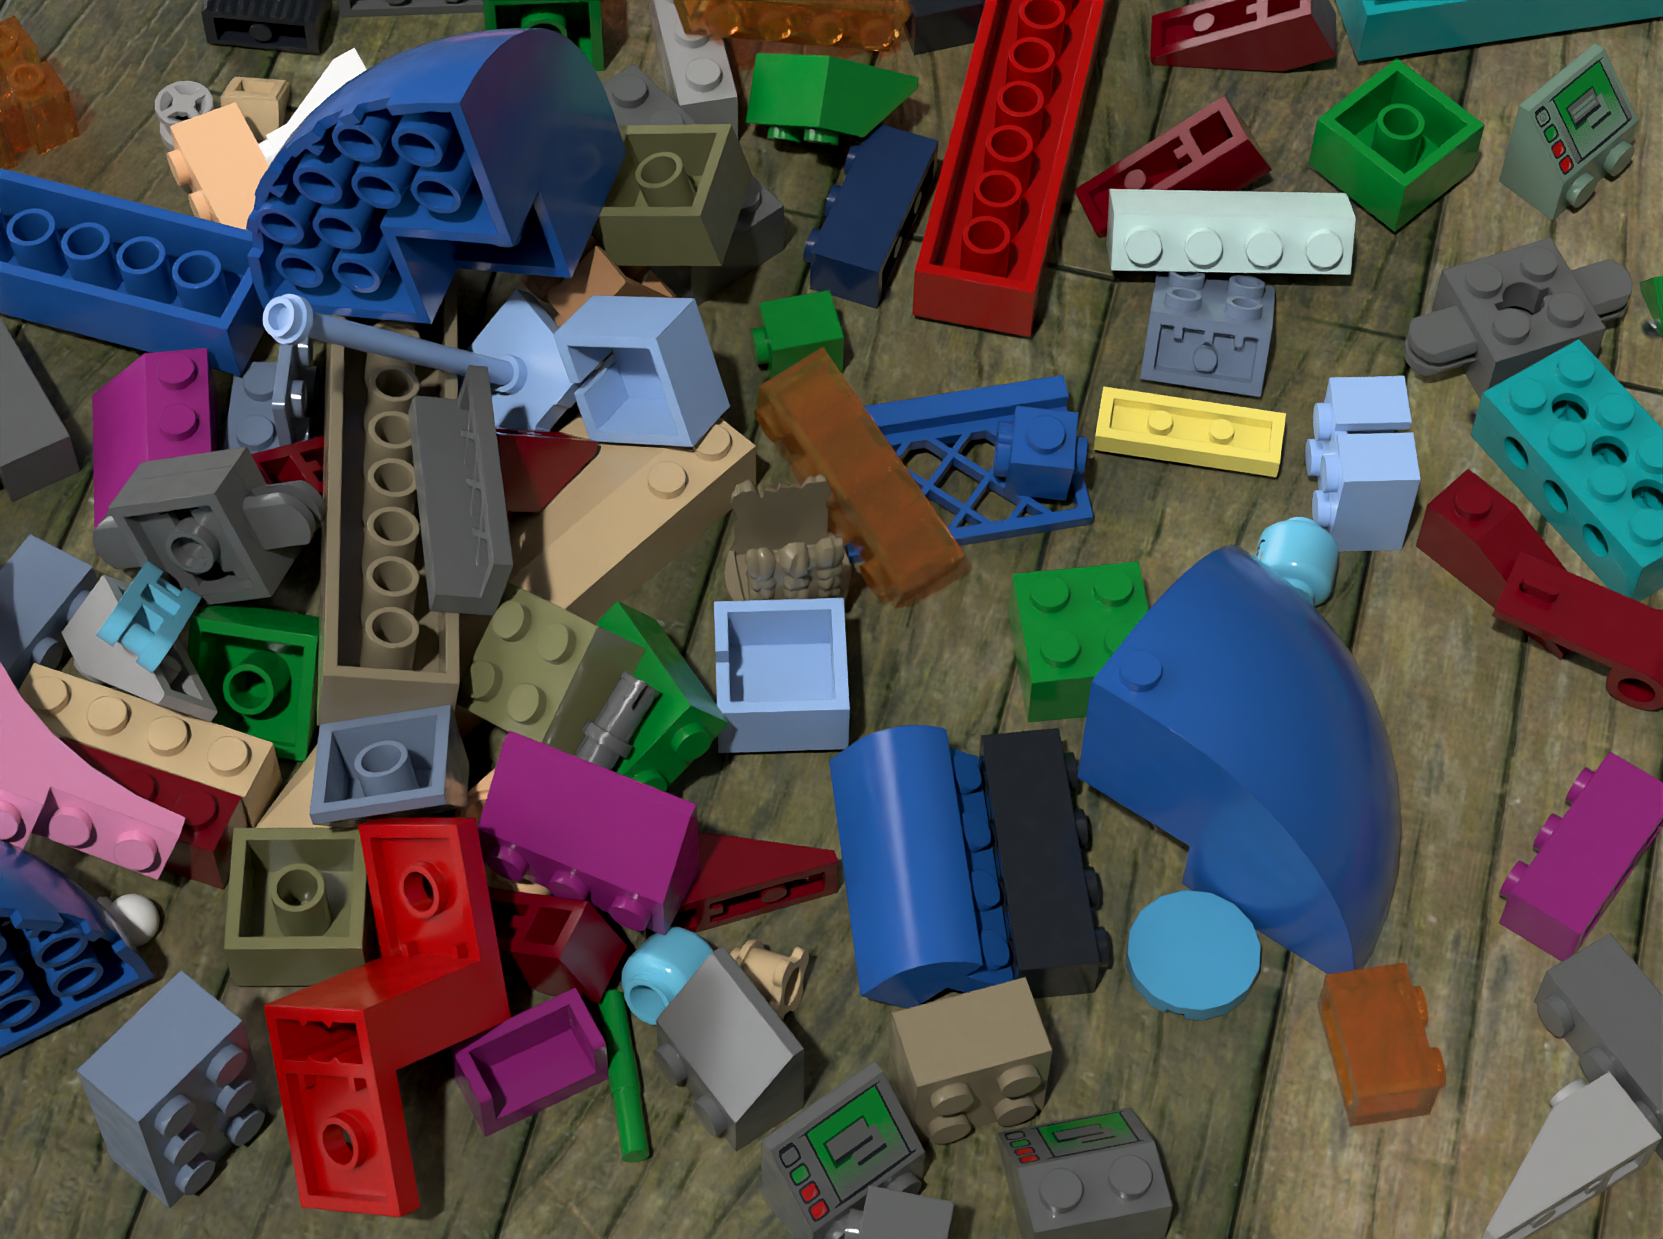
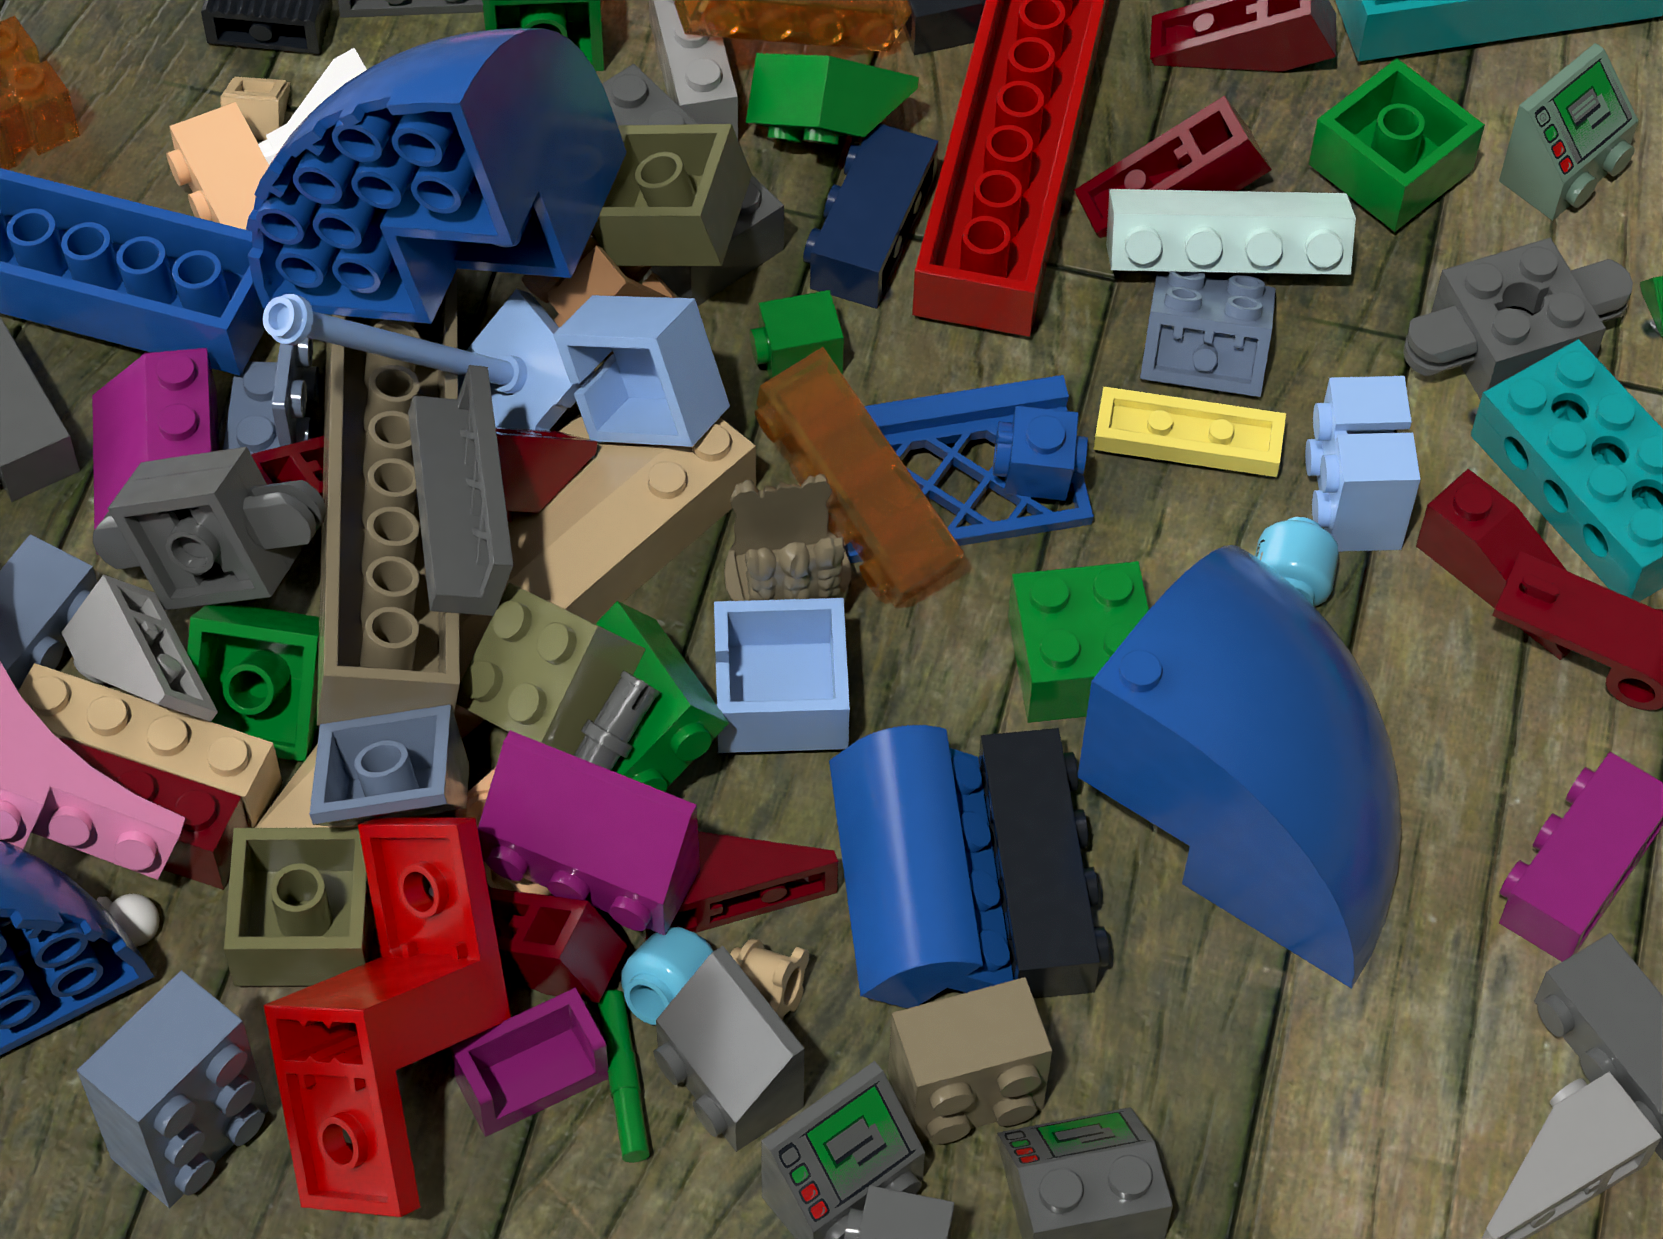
(149, 616): medium azure plate -> none
(178, 103): light grey wheel -> none
(1193, 954): dark azure tile -> none
(1380, 1044): clear orange piece -> none

